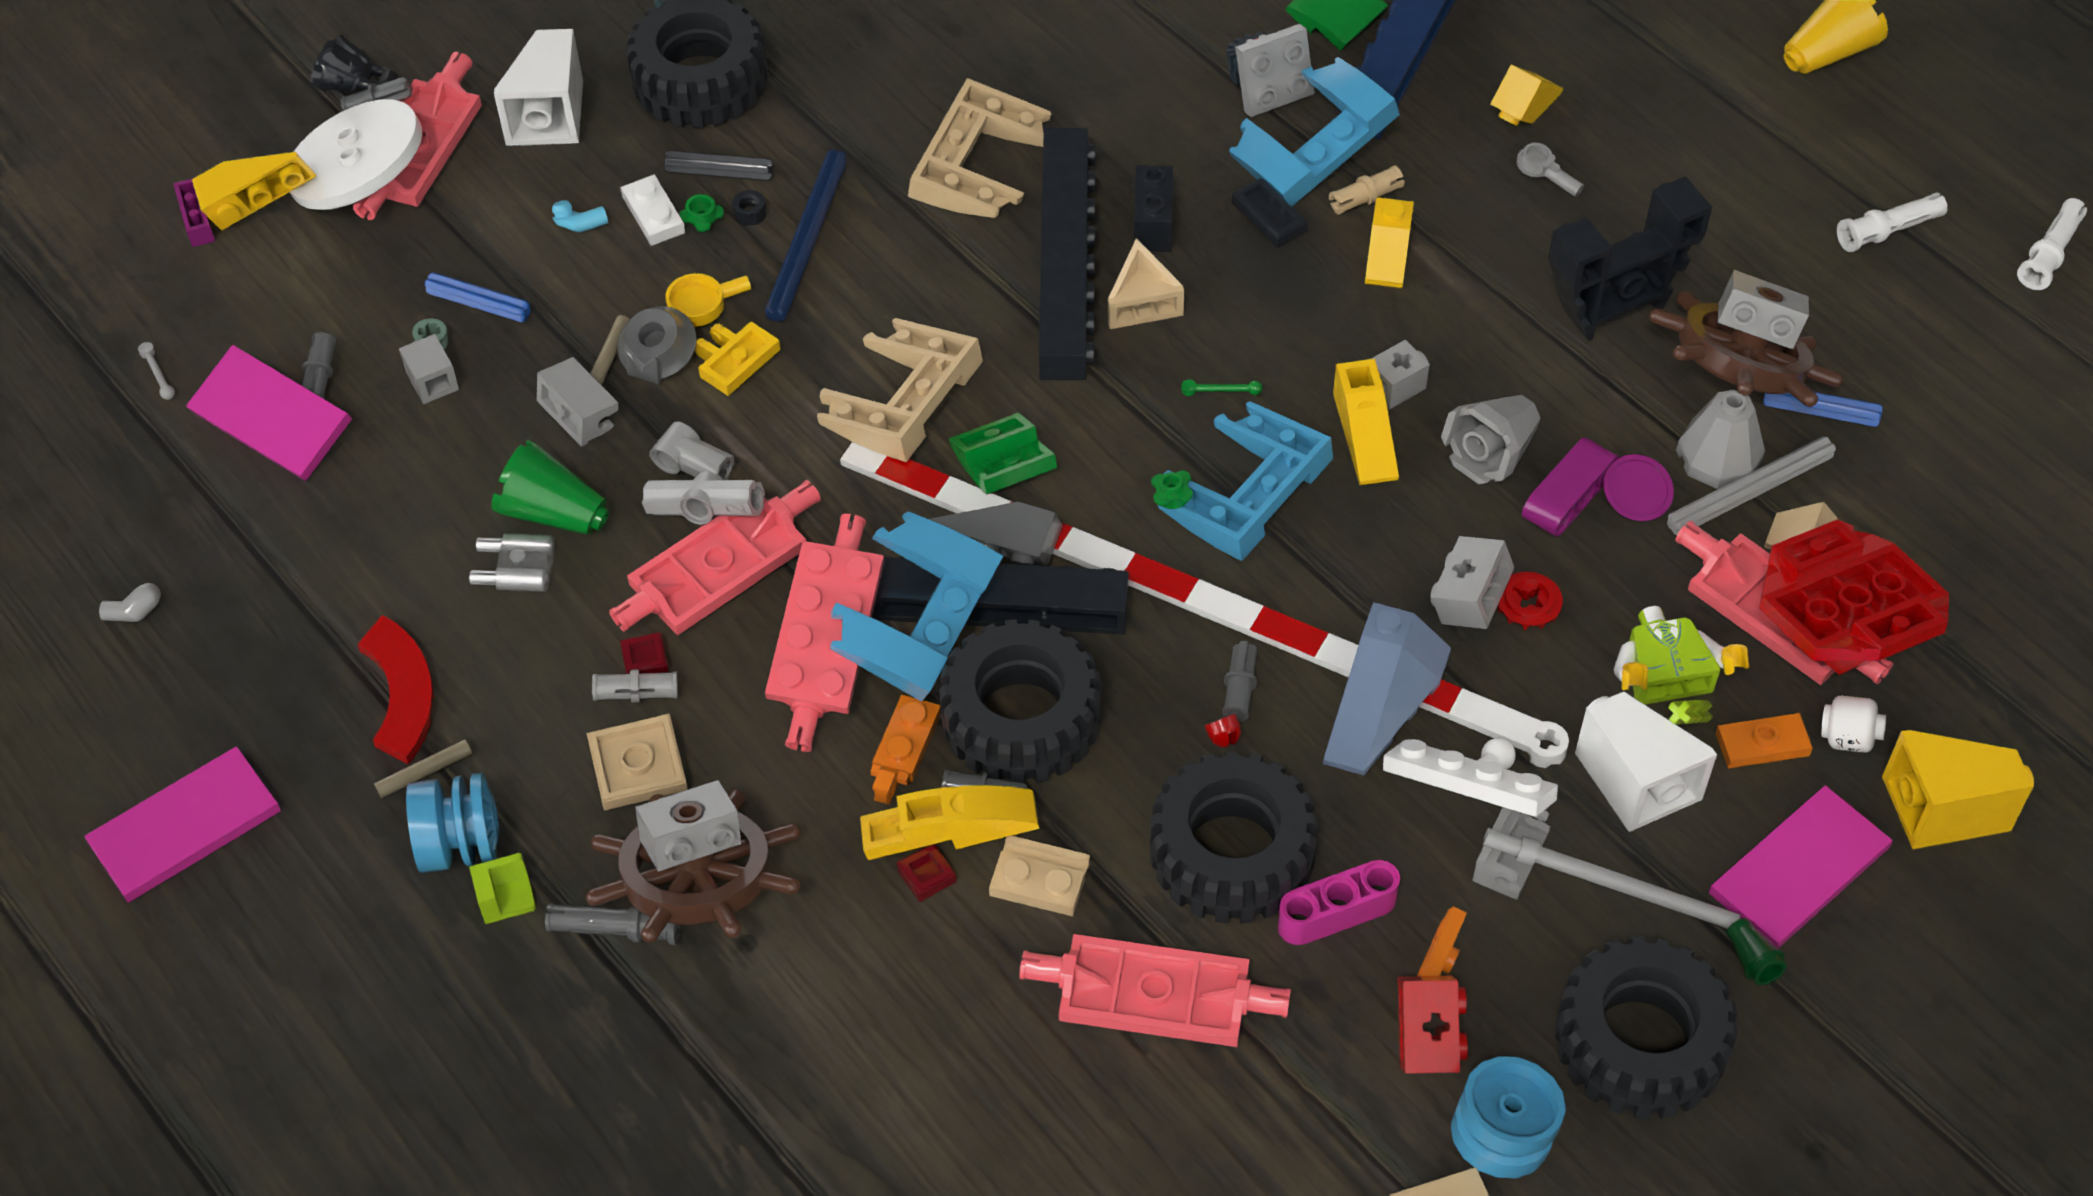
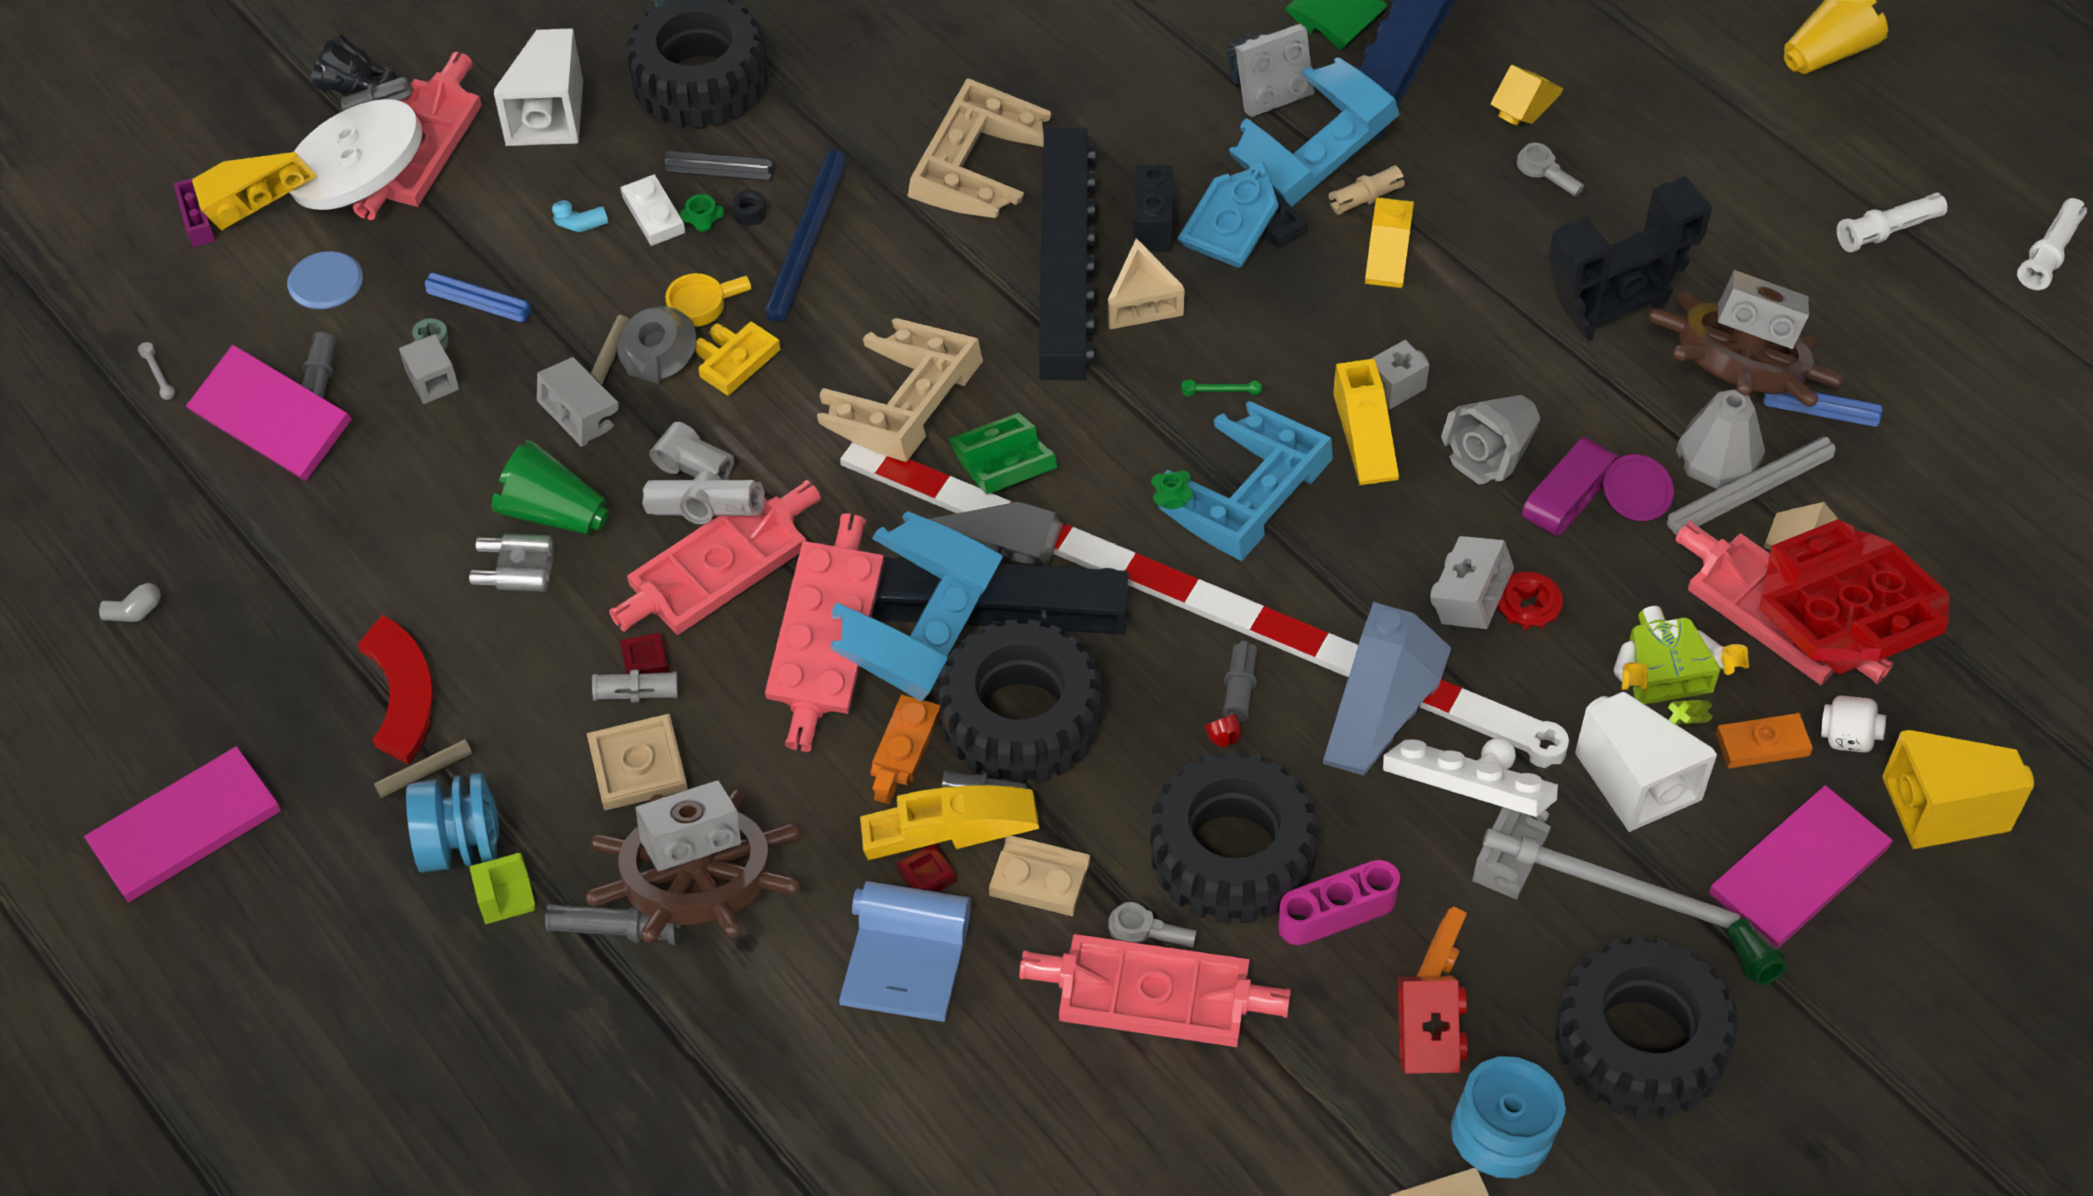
(325, 280): none -> medium blue piece
(905, 950): none -> medium blue door
(1135, 924): none -> light grey plate
(1232, 216): none -> dark azure tile

